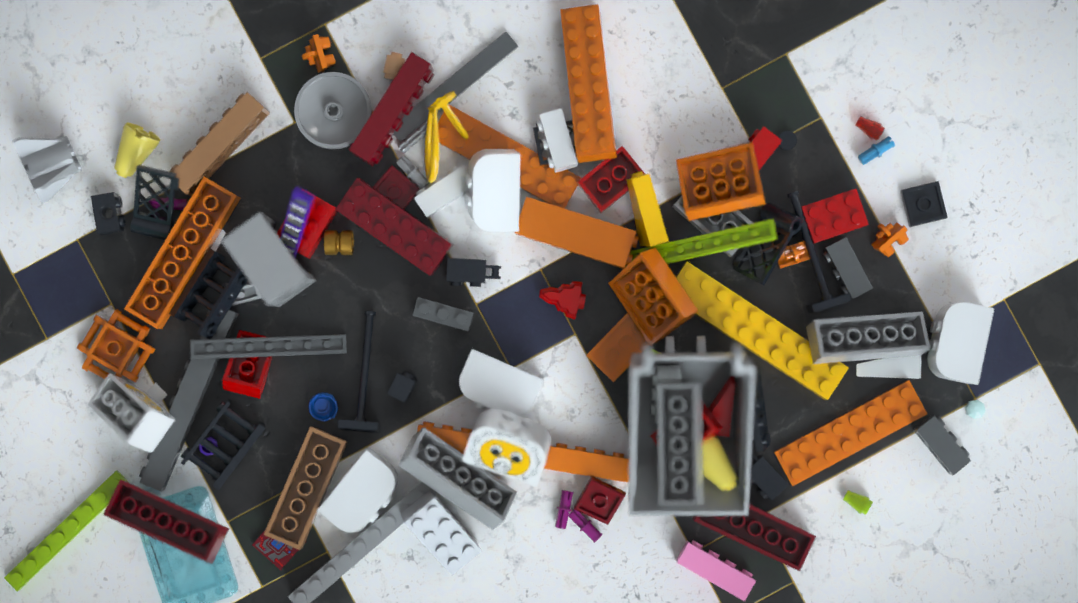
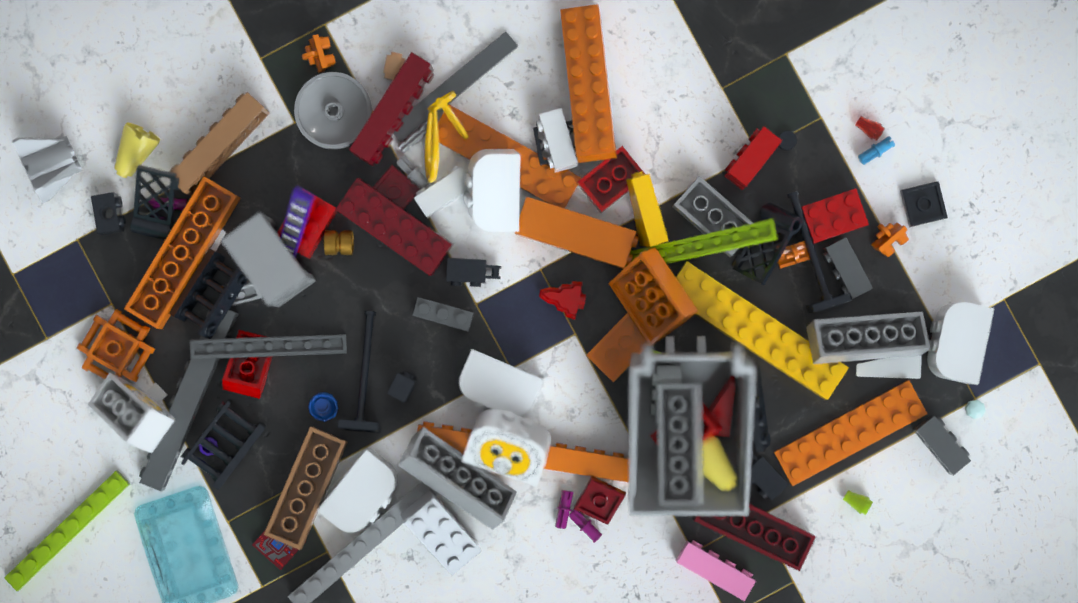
(166, 521): dark red brick -> none
(720, 181): orange slope -> none

